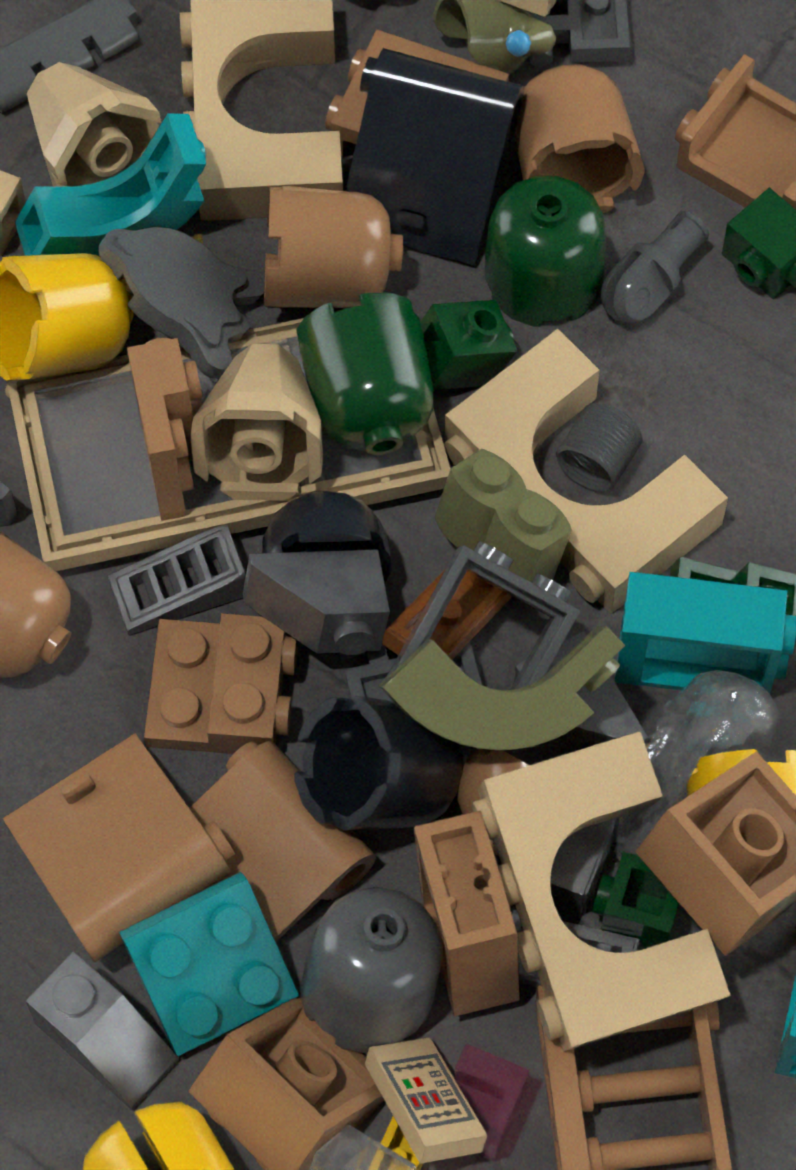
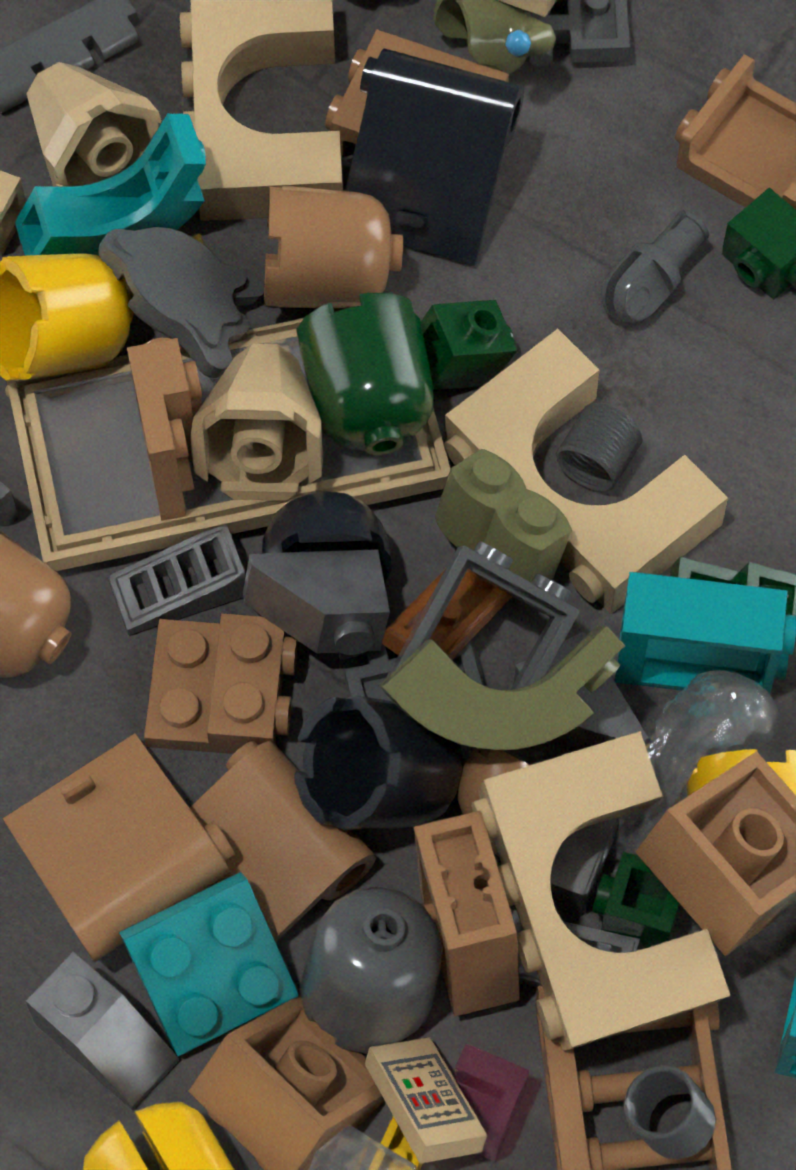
(545, 250): dark green cylinder -> none
(580, 131): medium nougat cylinder -> none
(651, 1088): none -> dark grey piece

